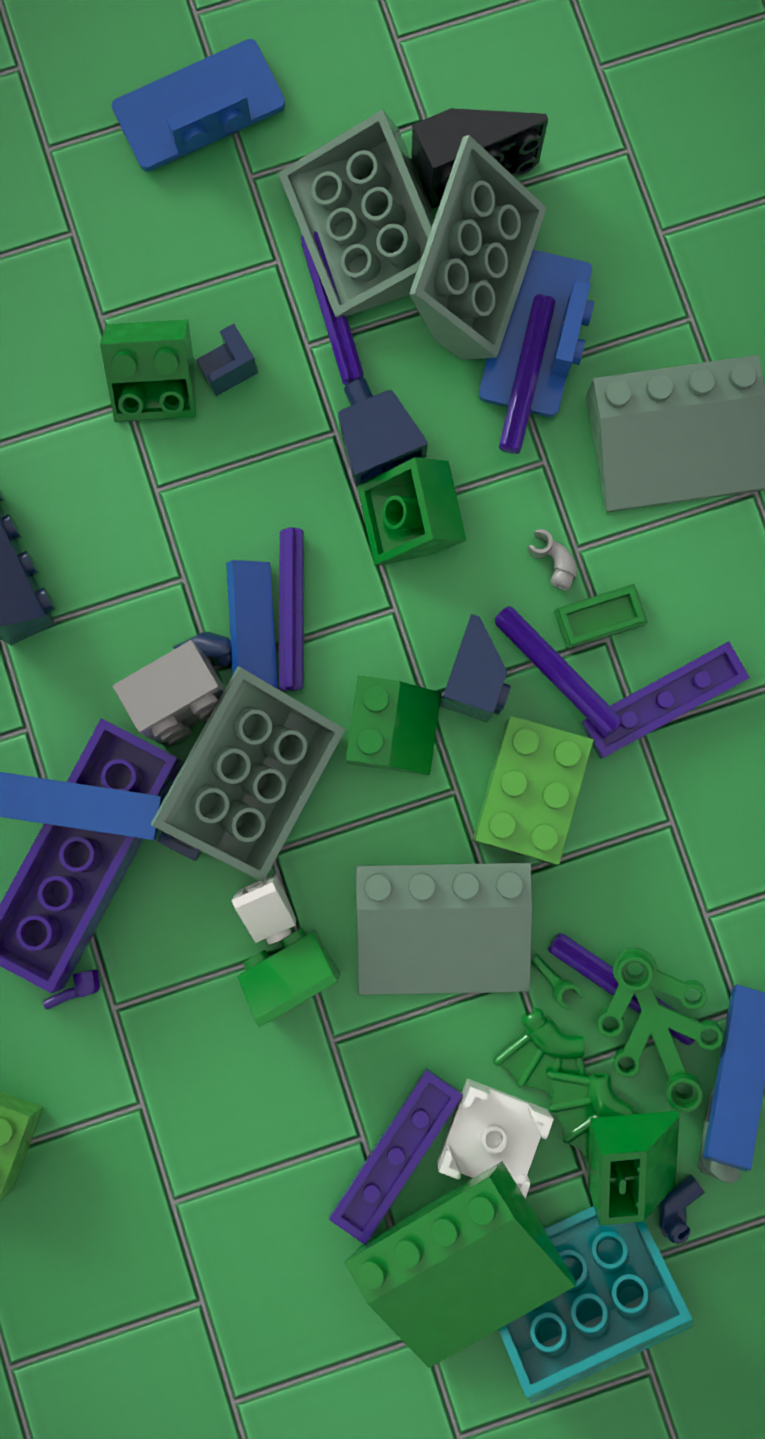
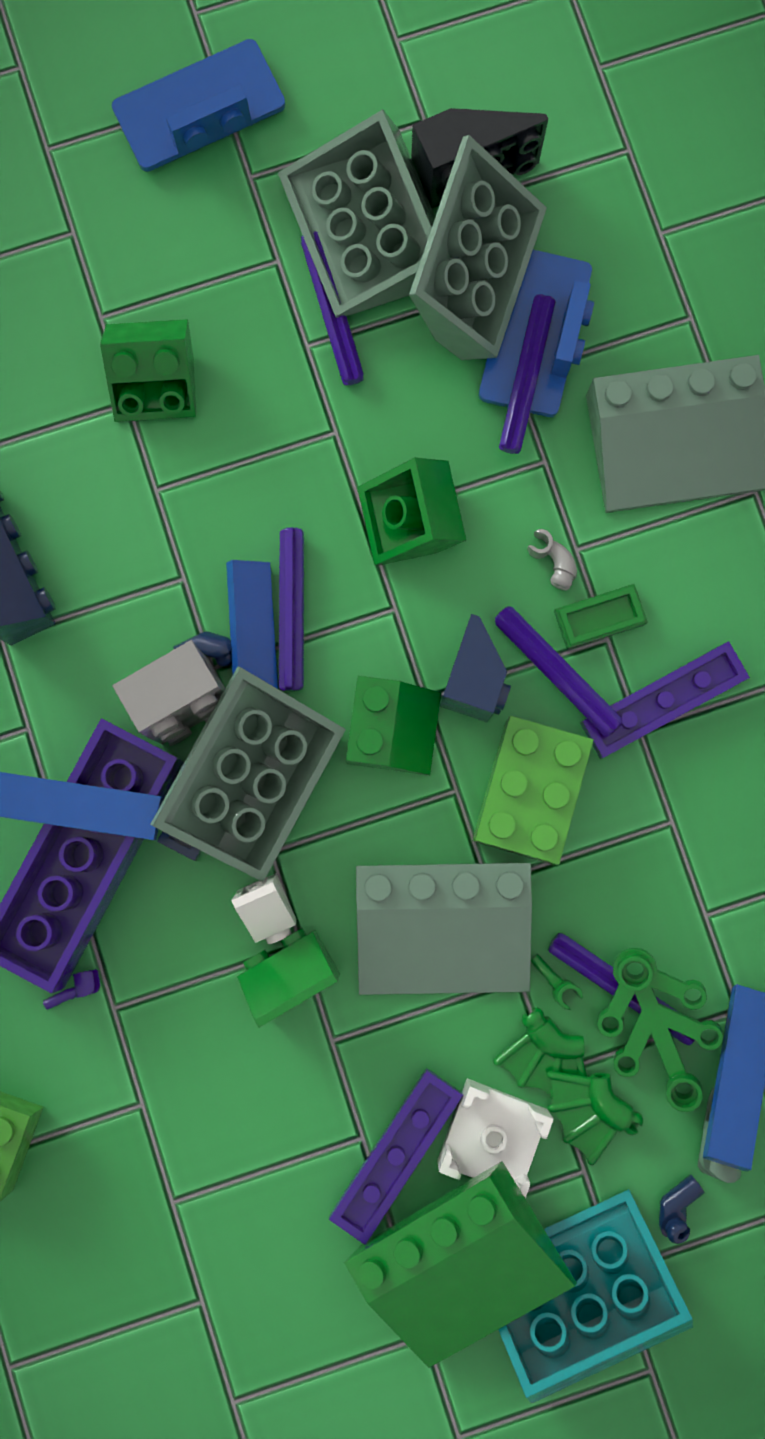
(228, 363): dark blue panel -> none
(377, 432): dark blue torso -> none
(631, 1164): green slope -> none

